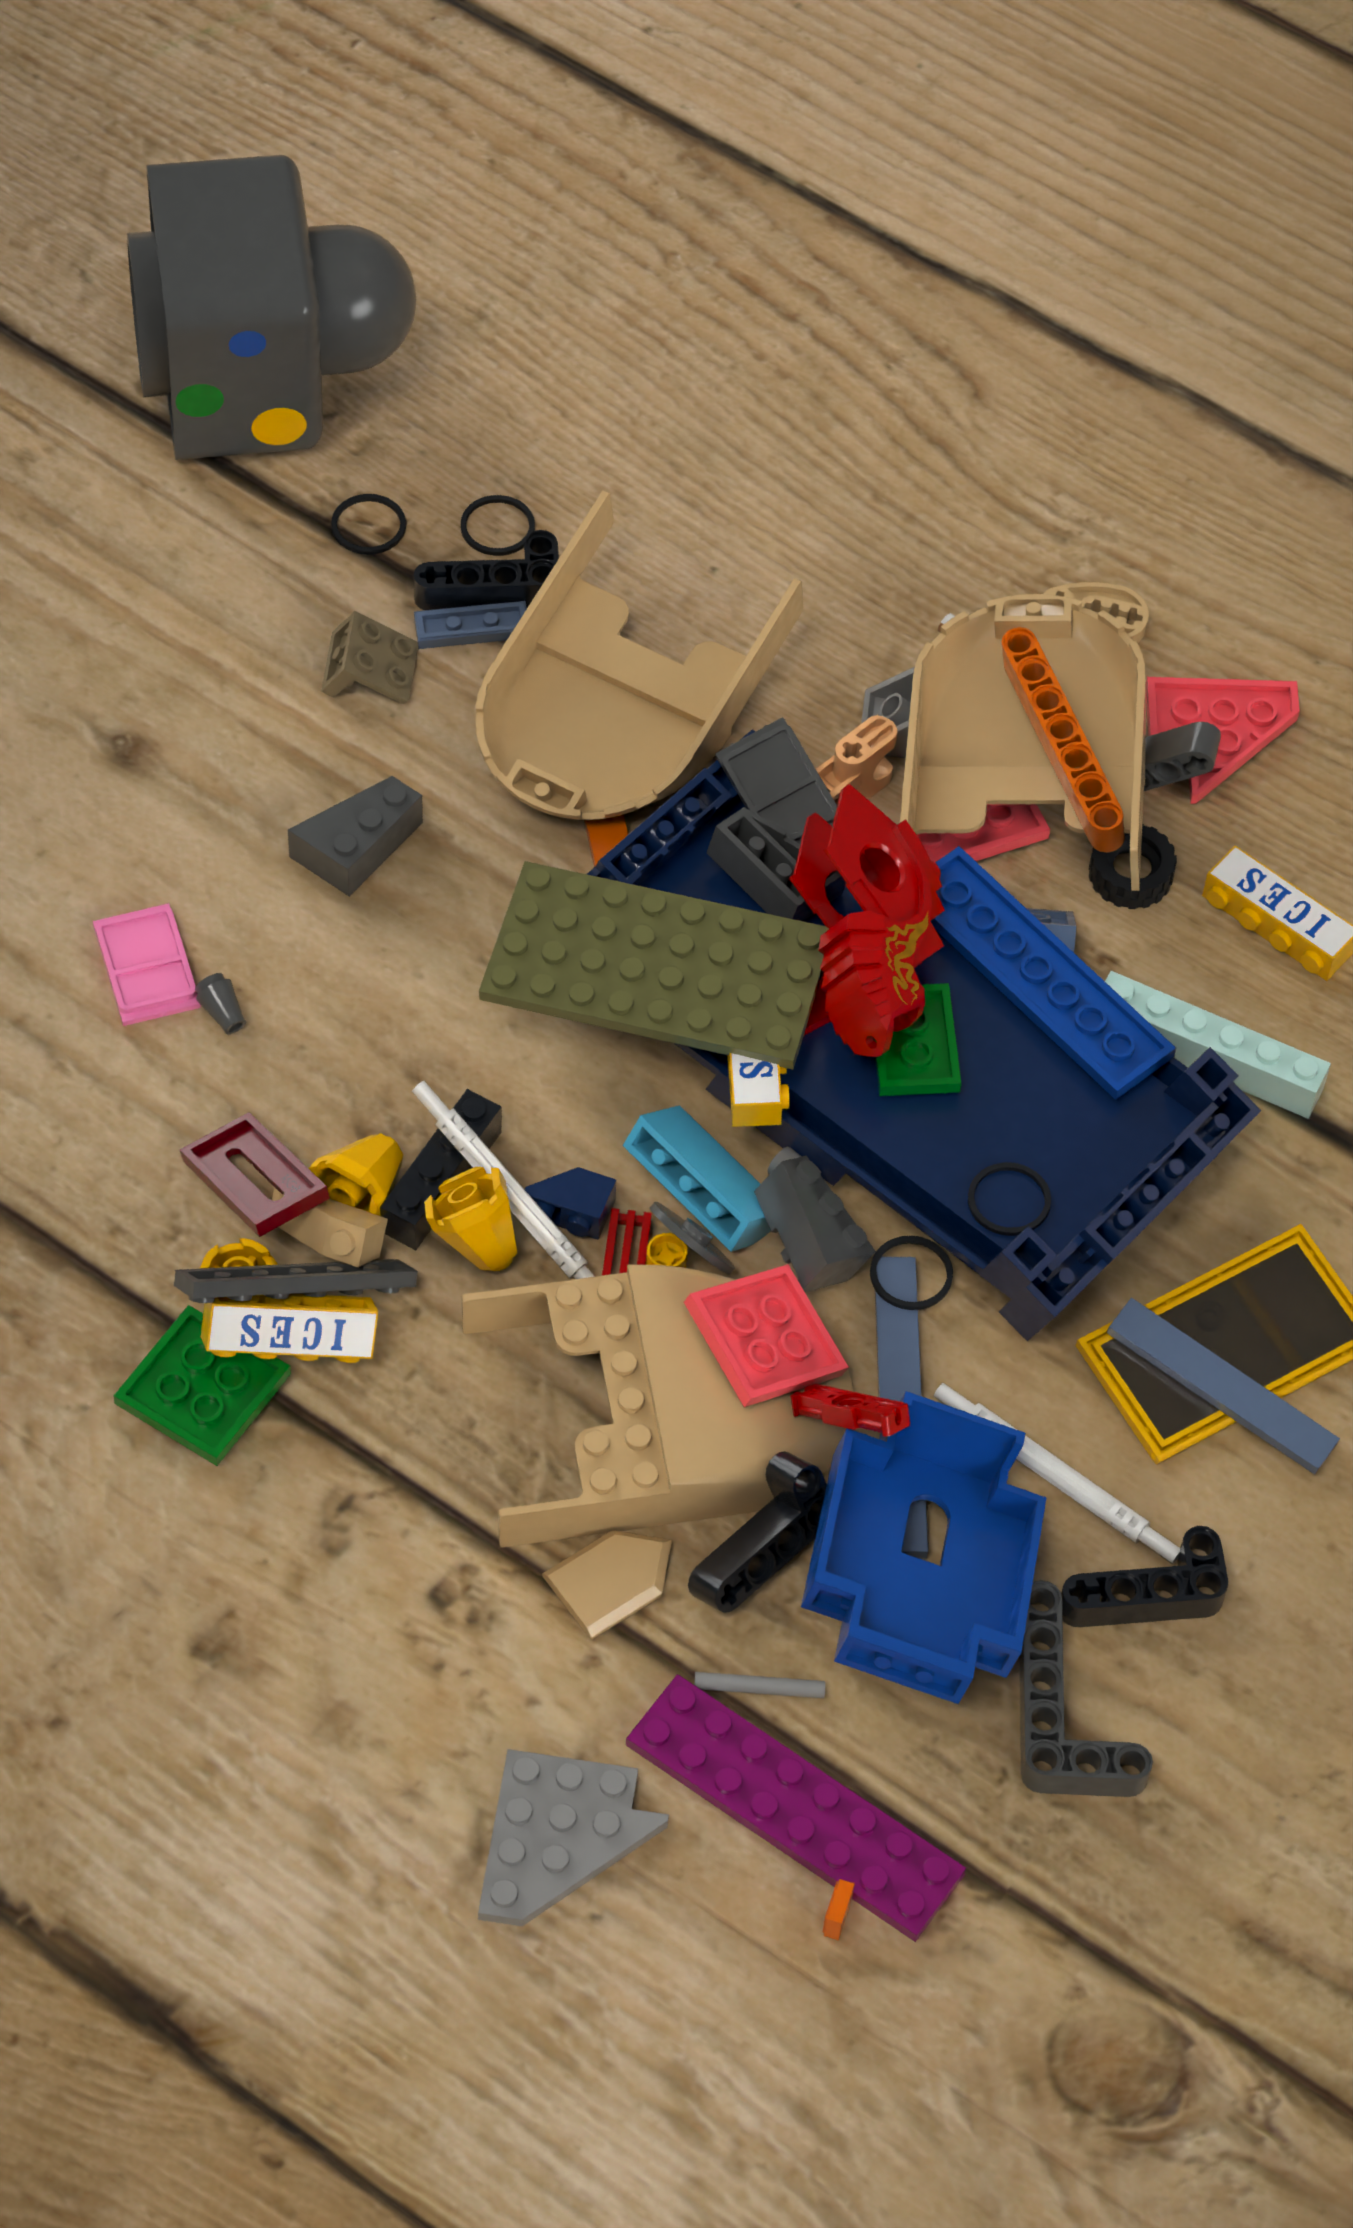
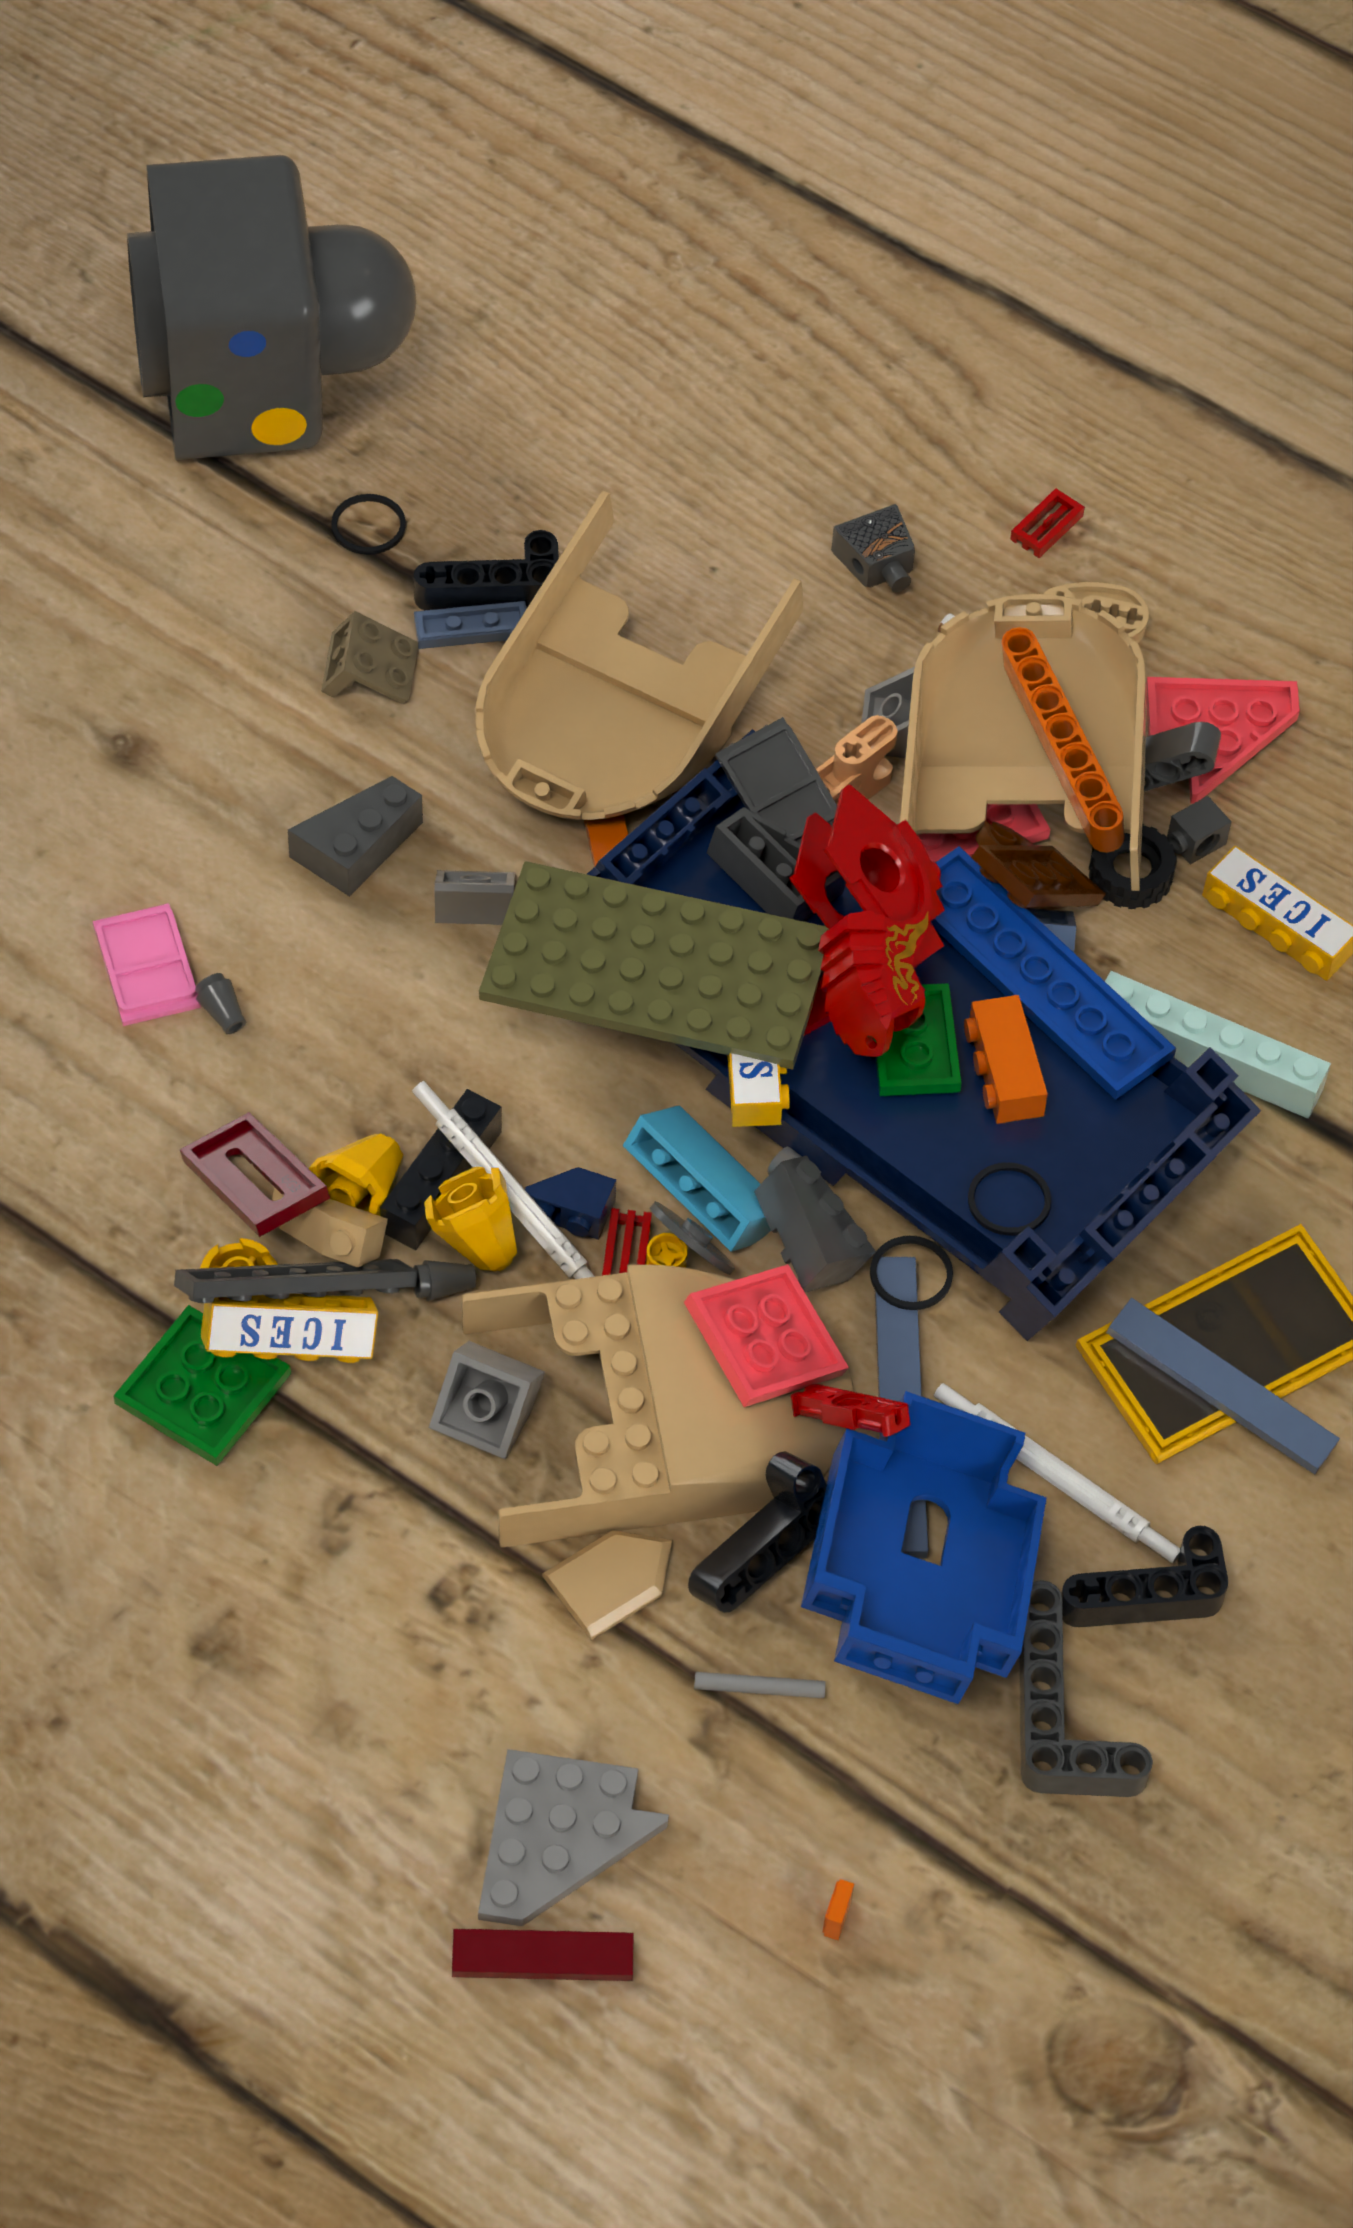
(443, 1279): none -> dark grey cone
(473, 896): none -> light grey slope
(486, 1398): none -> light grey slope
(496, 499): black piece -> none
(542, 1954): none -> dark red tile
(796, 1806): magenta plate -> none
(876, 548): none -> dark grey torso
(1006, 1059): none -> orange brick
(1019, 532): none -> red tile
(1032, 872): none -> reddish brown plate
(1198, 830): none -> dark grey brick

